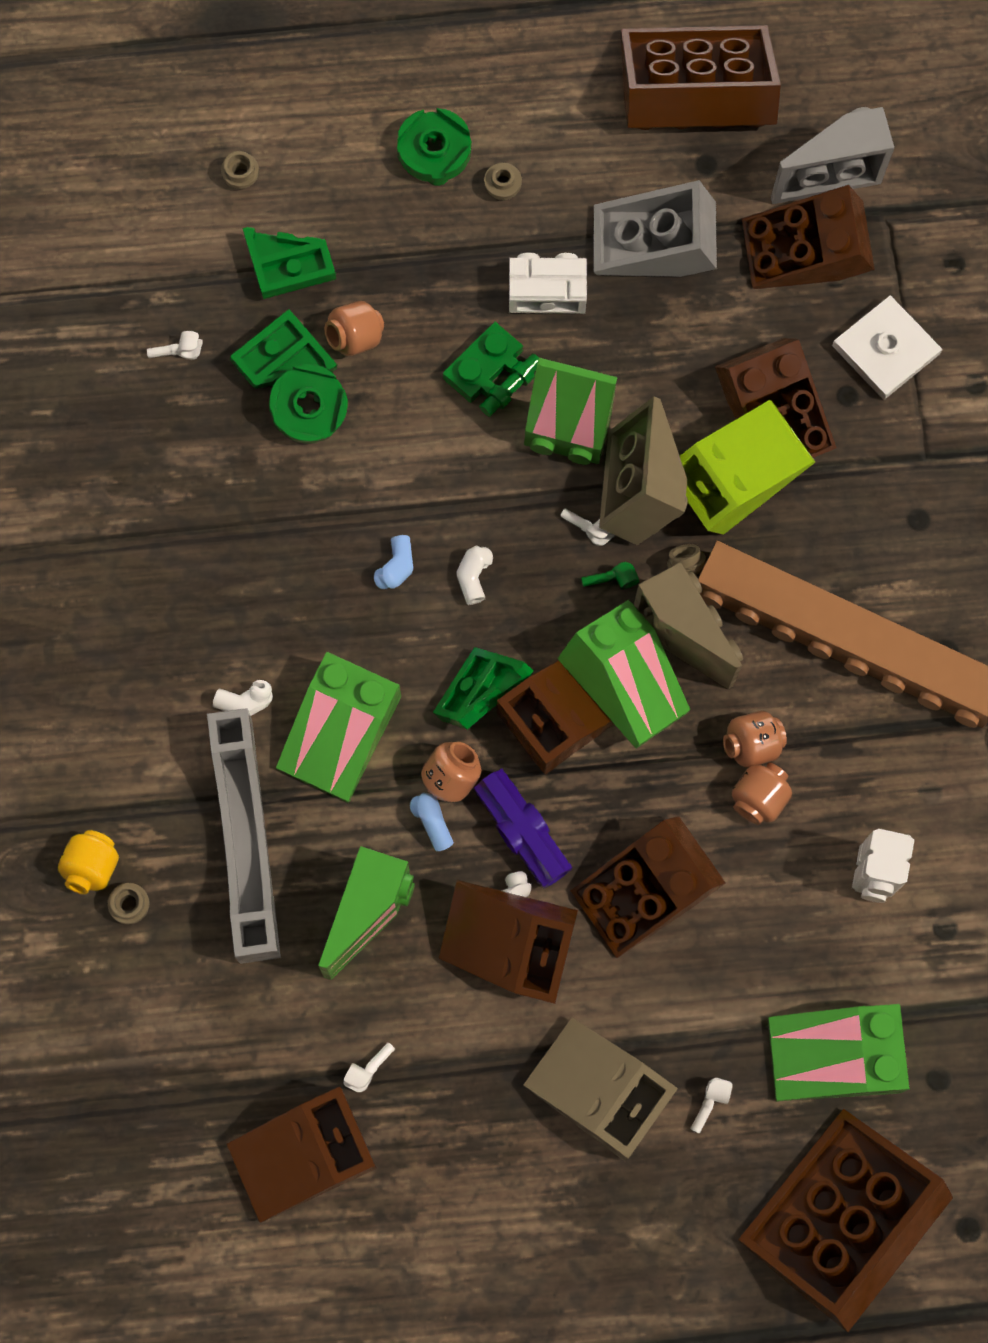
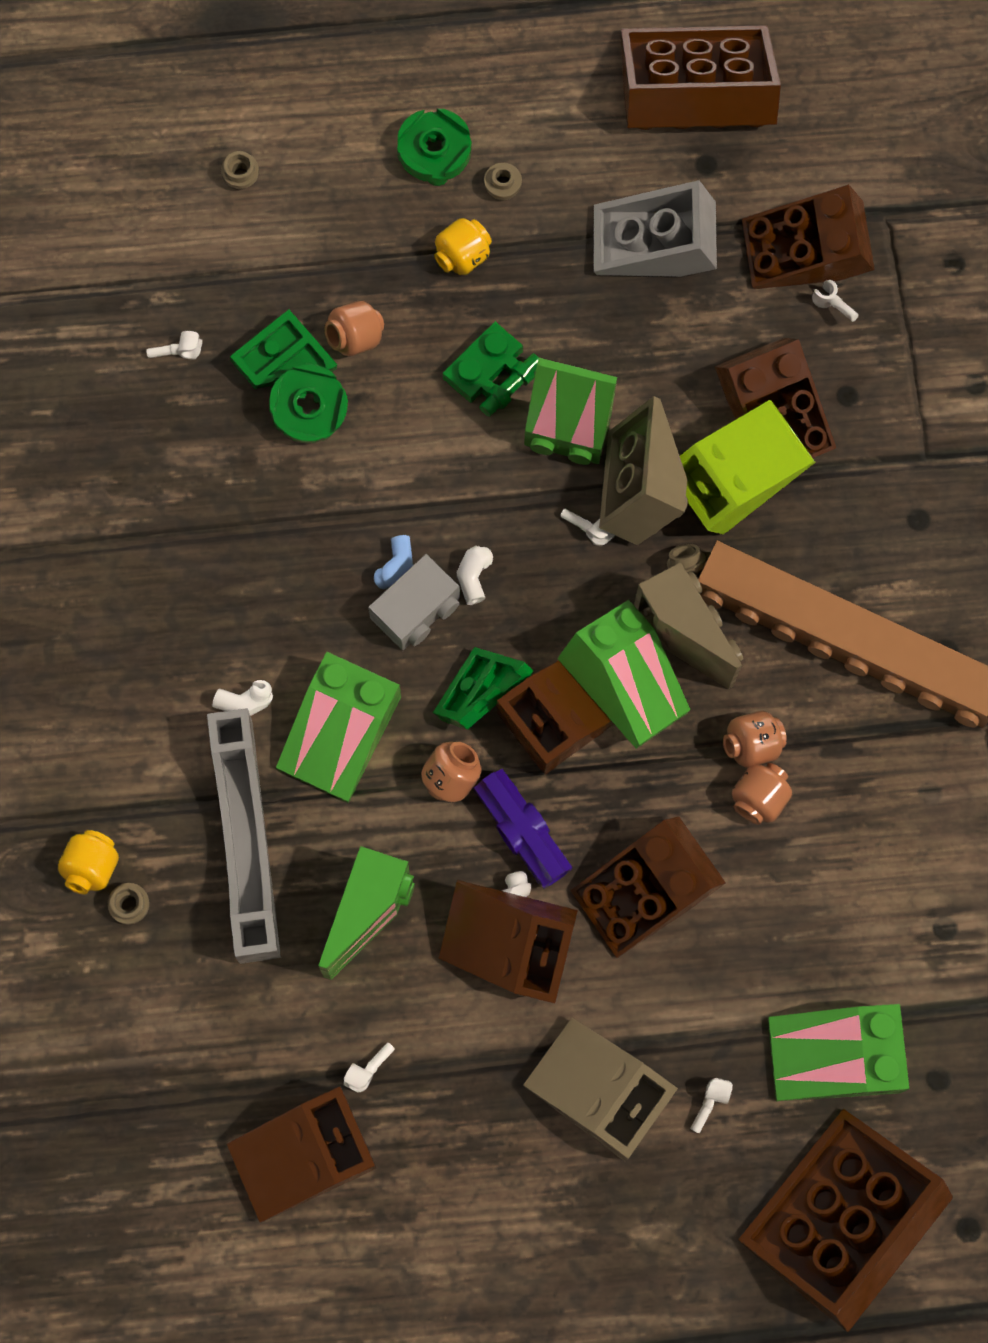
(288, 262): green wing -> none
(415, 603): none -> light grey brick
(429, 811): light blue arm -> none
(462, 246): none -> yellow head
(547, 284): white brick -> none
(623, 573): green hand -> none
(833, 300): none -> white hand
(847, 152): light grey slope -> none
(882, 865): white brick -> none
(887, 347): white plate -> none

